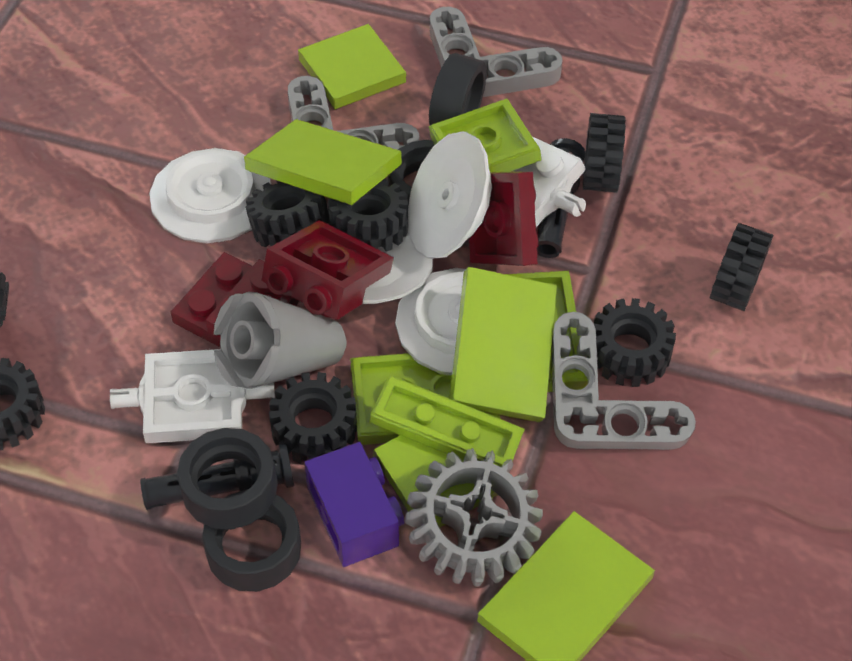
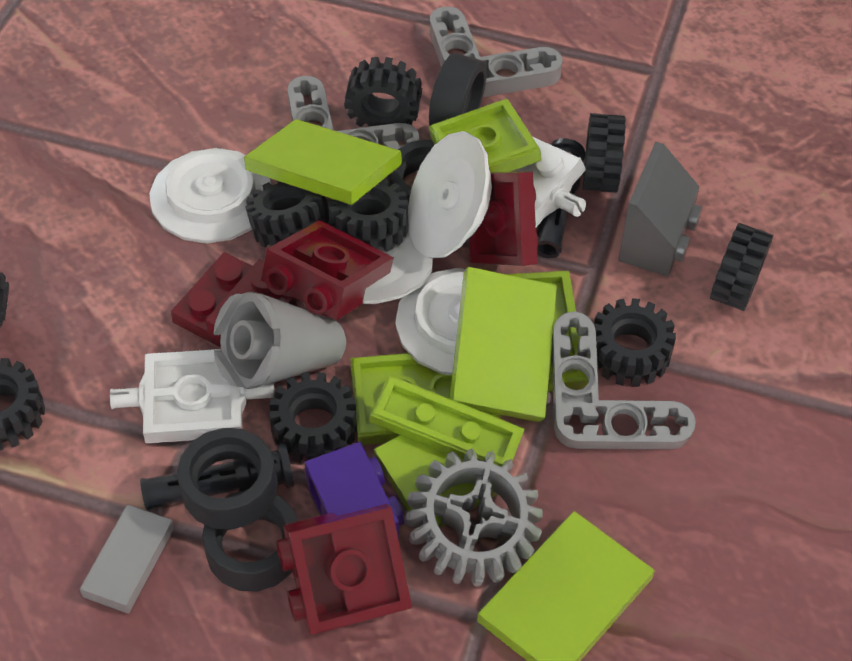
(127, 559): none -> light grey tile
(344, 568): none -> dark red plate
(352, 65): lime tile -> none
(383, 79): none -> black tyre
(660, 214): none -> dark grey slope

